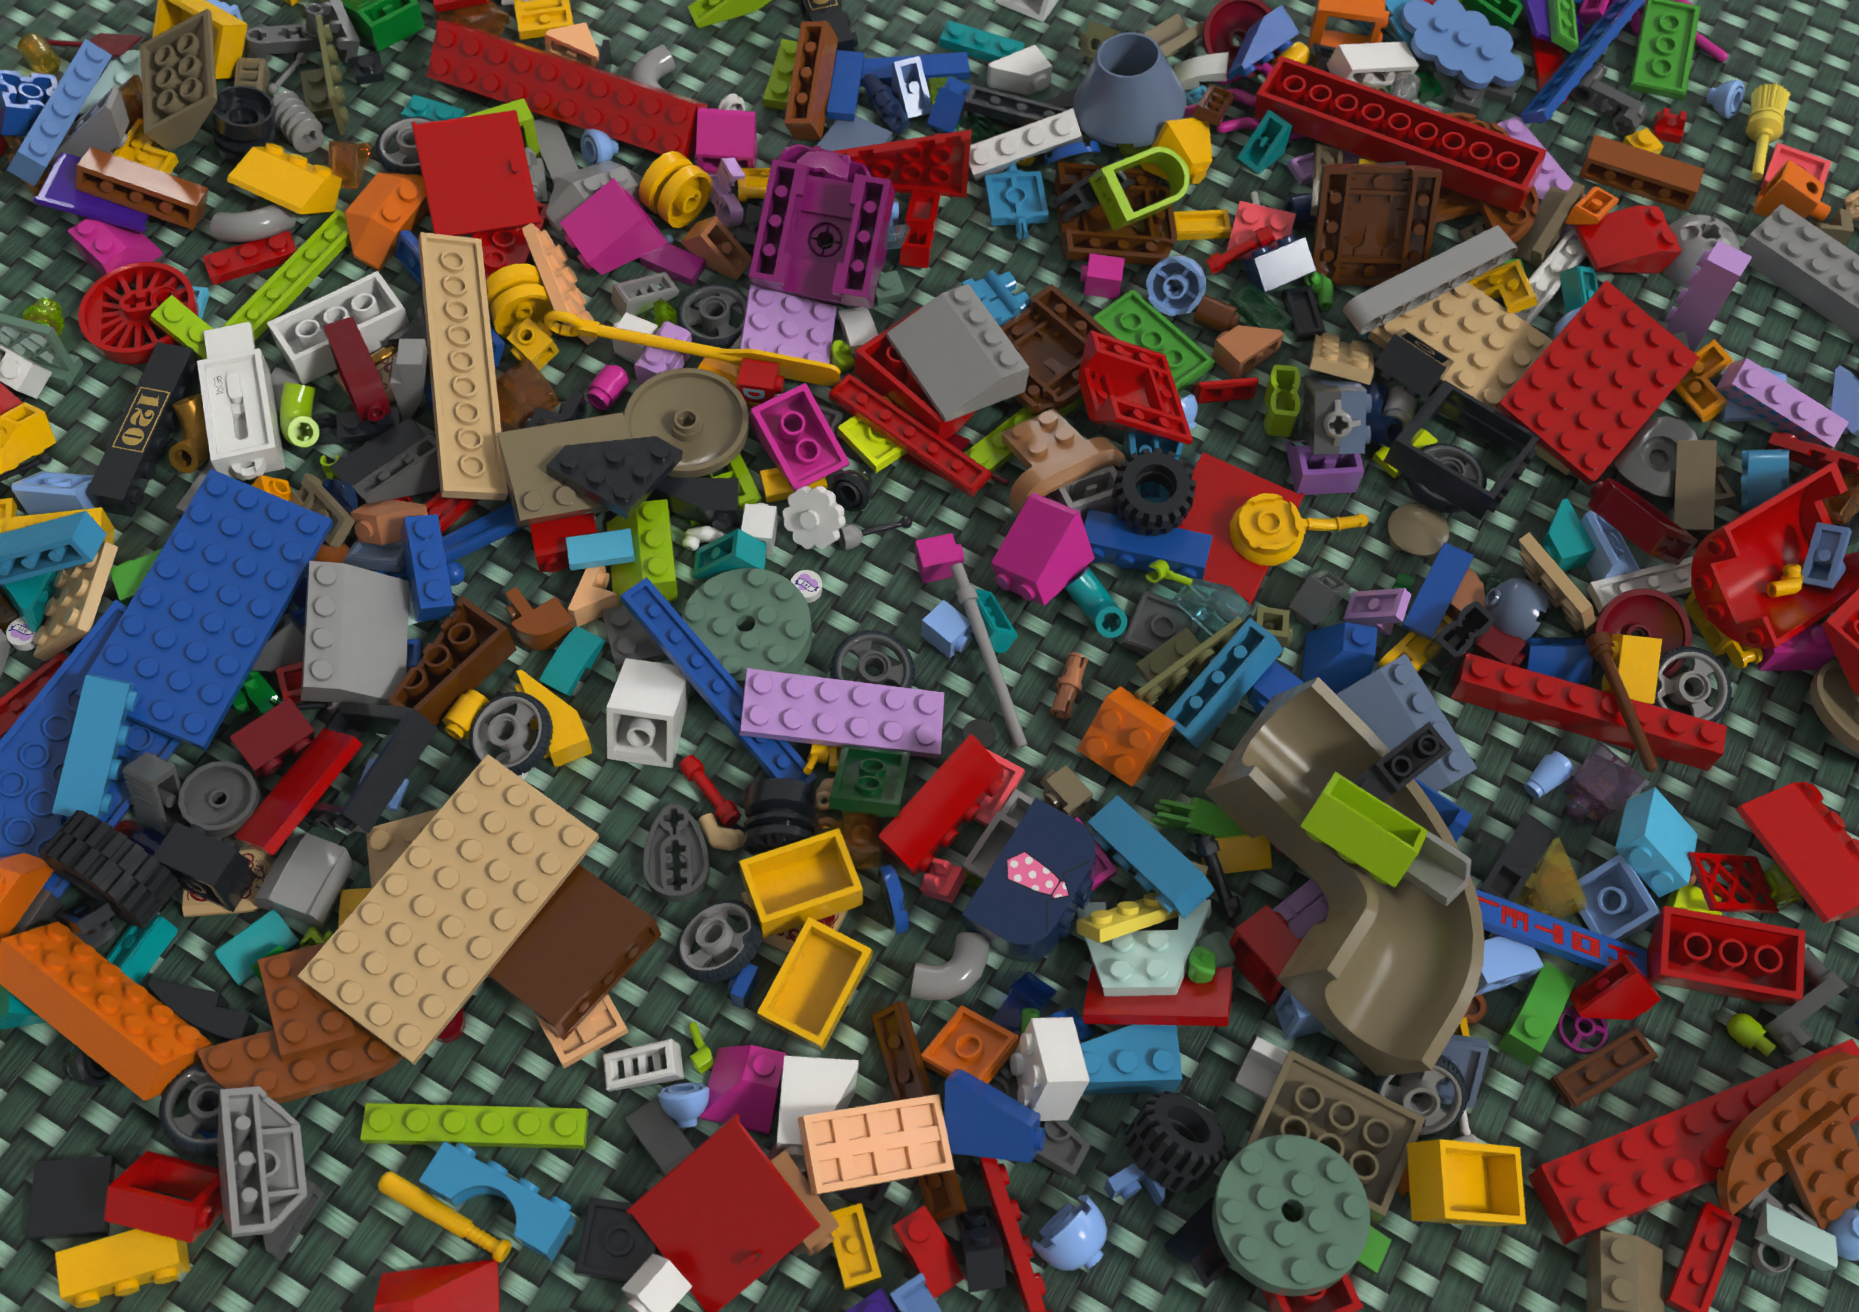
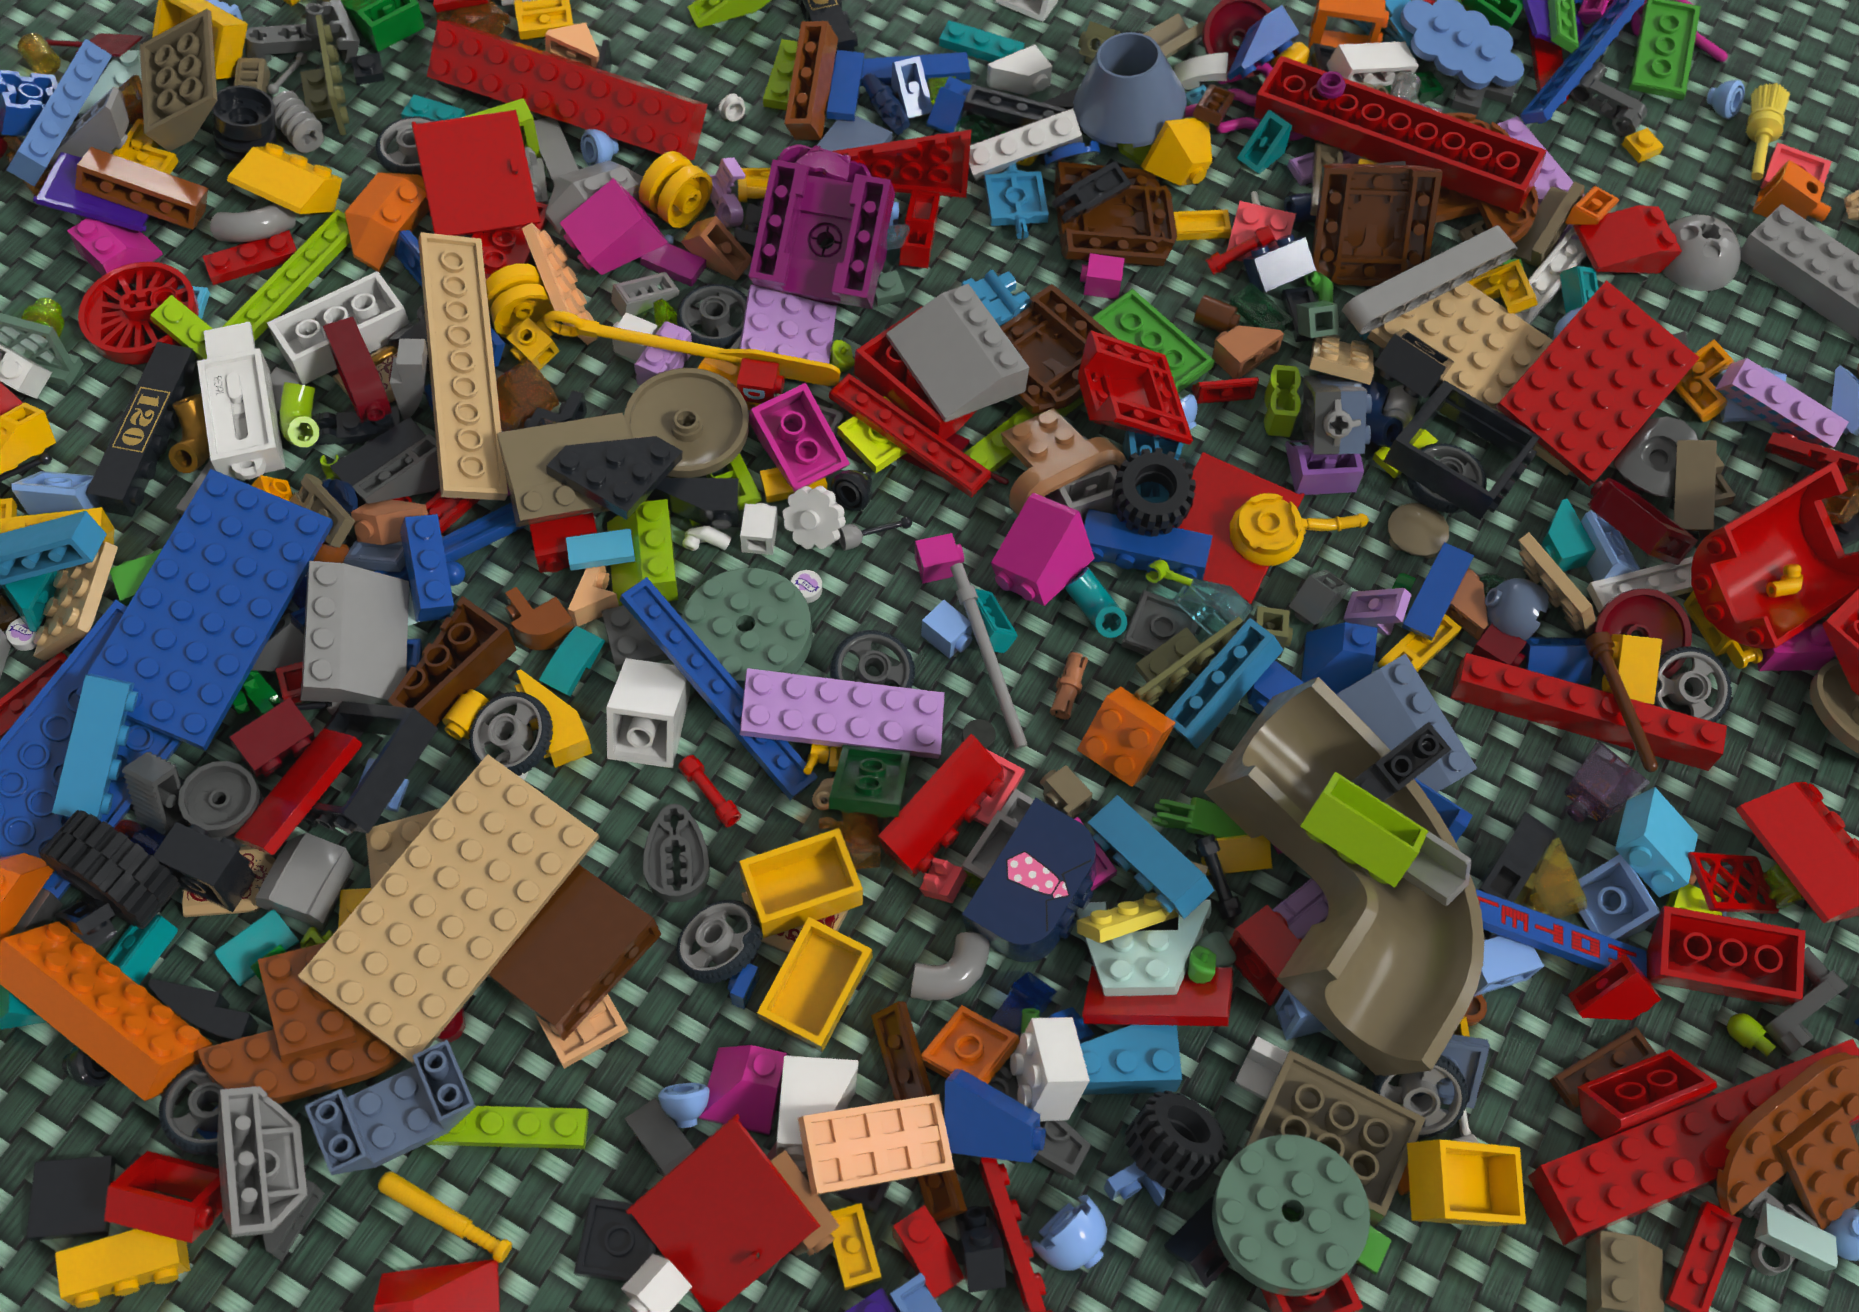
(348, 160): clear orange slope -> none
(392, 1114): none -> sand blue slope
(459, 1176): dark azure arch -> none
(607, 387): dark pink brick -> none
(653, 66): light grey cylinder -> none
(660, 1075): white slope -> none
(703, 1057): lime hand -> none
(718, 836): tan arm -> none
(725, 135): dark pink slope -> none
(729, 553): teal slope -> none
(778, 814): black wheel -> none
(857, 327): white slope -> none
(893, 899): blue tile -> none
(1113, 197): lime window -> none
(1176, 285): light blue cylinder -> none
(1317, 319): none -> sand green brick
(1331, 85): none -> magenta plate
(1458, 636): black brick -> none
(1537, 1014): bright green slope -> none
(1549, 774): light blue cone -> none
(1593, 1028): magenta piece -> none
(1641, 172): dark orange brick -> none
(1641, 1093): none -> red slope
(1669, 126): red tile -> none
(1707, 291): lavender brick -> none
(1763, 475): dark azure brick -> none
(1825, 556): medium blue slope -> none
(1840, 227): dark tan panel -> none

